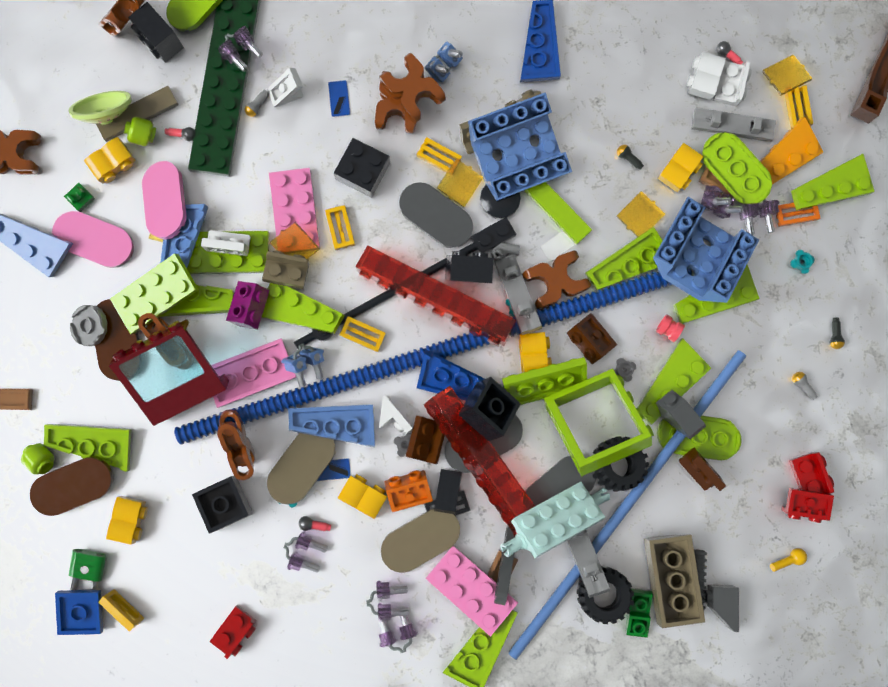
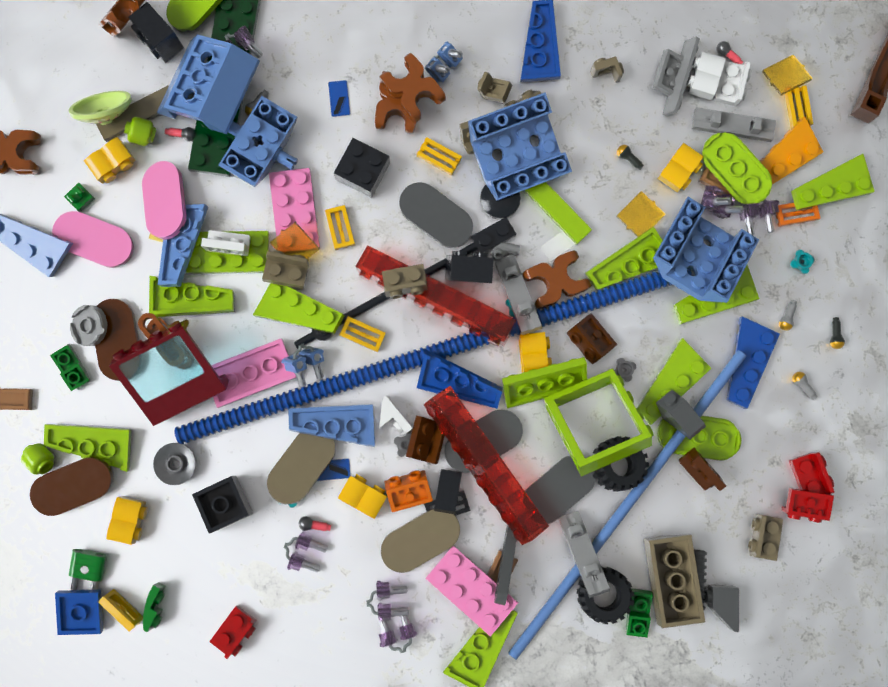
(70, 367): none -> green slope
(152, 613): none -> green slope
(154, 292): plate -> none
(165, 468): none -> flat silver dish
(216, 84): none -> medium blue slope
(236, 444): dark orange piece -> none
(247, 305): magenta brick -> none
(265, 124): none -> medium blue slope
(286, 88): white slope -> none
(404, 281): none -> dark tan bracket
(459, 182): clear yellow piece -> none
(489, 409): black brick -> none
(493, 88): none -> dark tan bracket
(556, 520): light aqua plate -> none
(604, 66): none -> dark tan bracket
(670, 328): coral wheel -> none
(674, 73): none -> light grey bracket
(757, 344): none -> blue wing
(765, 537): none -> dark tan bracket
(786, 323): none -> light grey piece
(797, 557): yellow bar -> none

